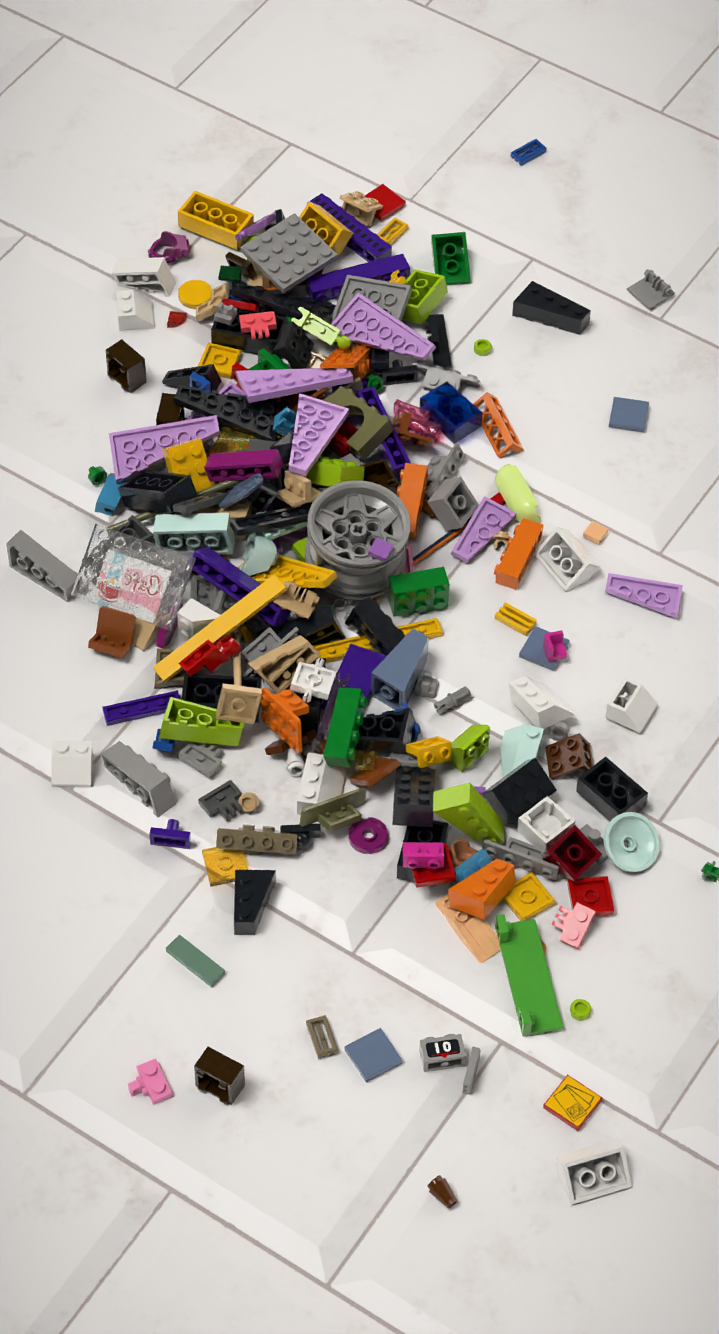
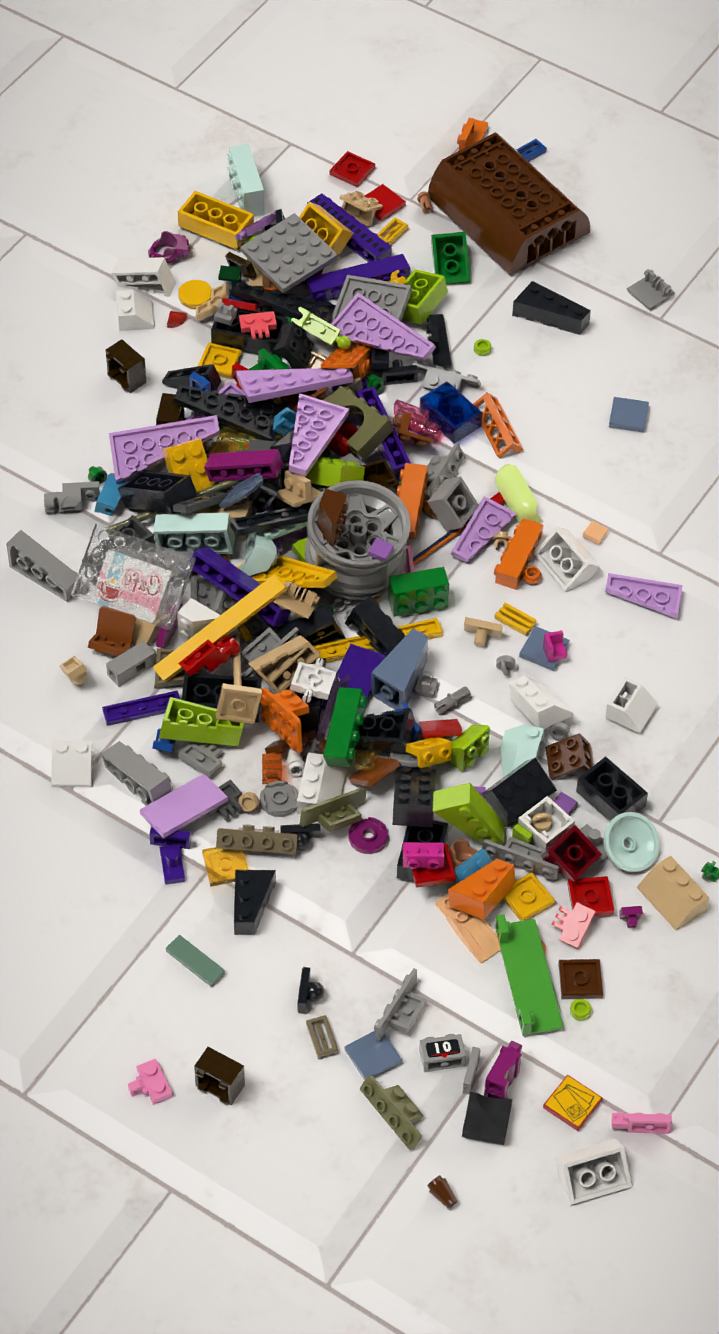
(71, 496): none -> light grey plate
(74, 670): none -> tan tile
(131, 663): none -> light grey brick
(172, 864): none -> dark purple tile
(183, 805): none -> lavender tile
(245, 179): none -> light aqua brick
(271, 767): none -> clear orange brick
(279, 798): none -> light grey tile
(308, 990): none -> black tile
(332, 515): none -> reddish brown slope
(352, 169): none -> red tile
(395, 1109): none -> olive bracket
(403, 1009): none -> light grey bracket
(424, 199): none -> nougat pin
(440, 728): none -> red tile
(471, 132): none -> orange bracket
(482, 630): none -> tan tile
(487, 1118): none -> black brick
(492, 212): none -> reddish brown slope
(503, 1071): none -> magenta hips
(505, 664): none -> light grey tile
(522, 834): none -> lime tile
(532, 575): none -> orange plate
(541, 822): none -> tan tile
(565, 803): none -> medium lavender tile
(580, 979): none -> reddish brown tile
(631, 914): none -> magenta tile
(642, 1122): none -> bright pink hinge
(673, 893): none -> tan slope

